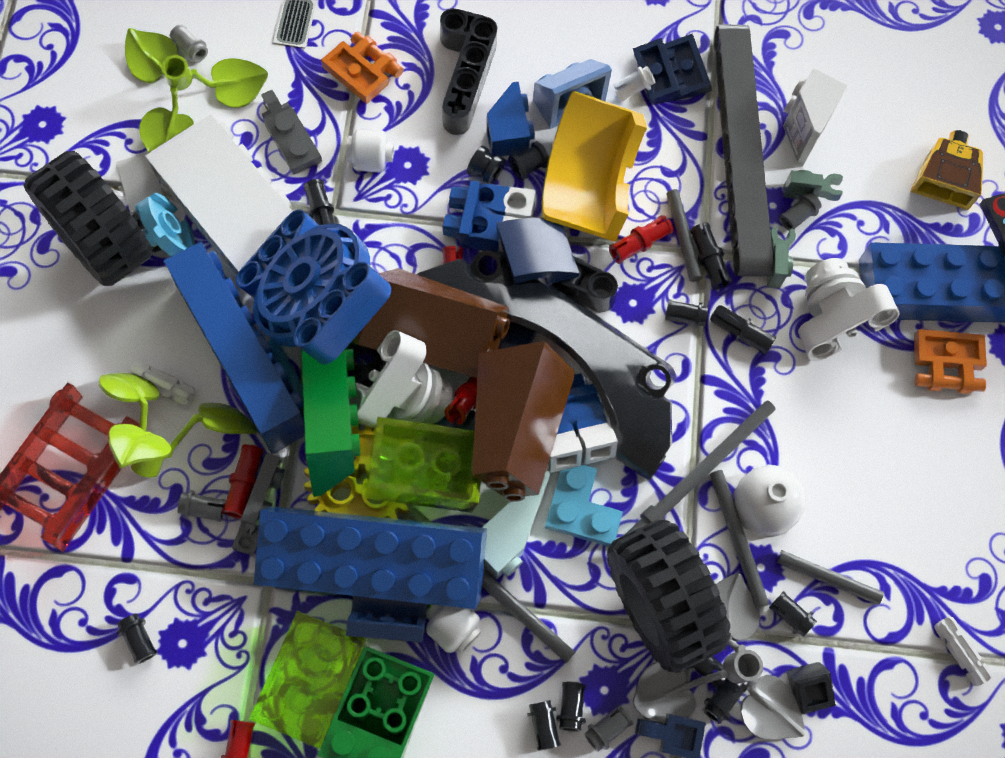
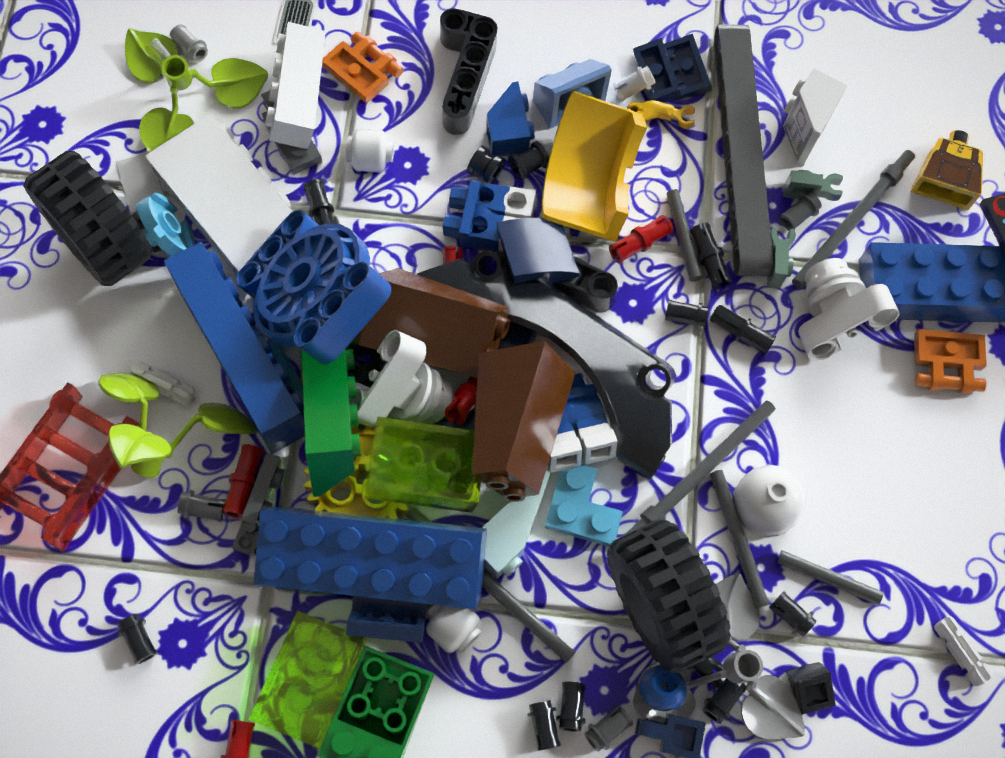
(159, 49): none -> white leg
(297, 85): none -> white brick
(655, 109): none -> yellow arm
(660, 698): none -> blue plate
(888, 178): none -> dark grey bar

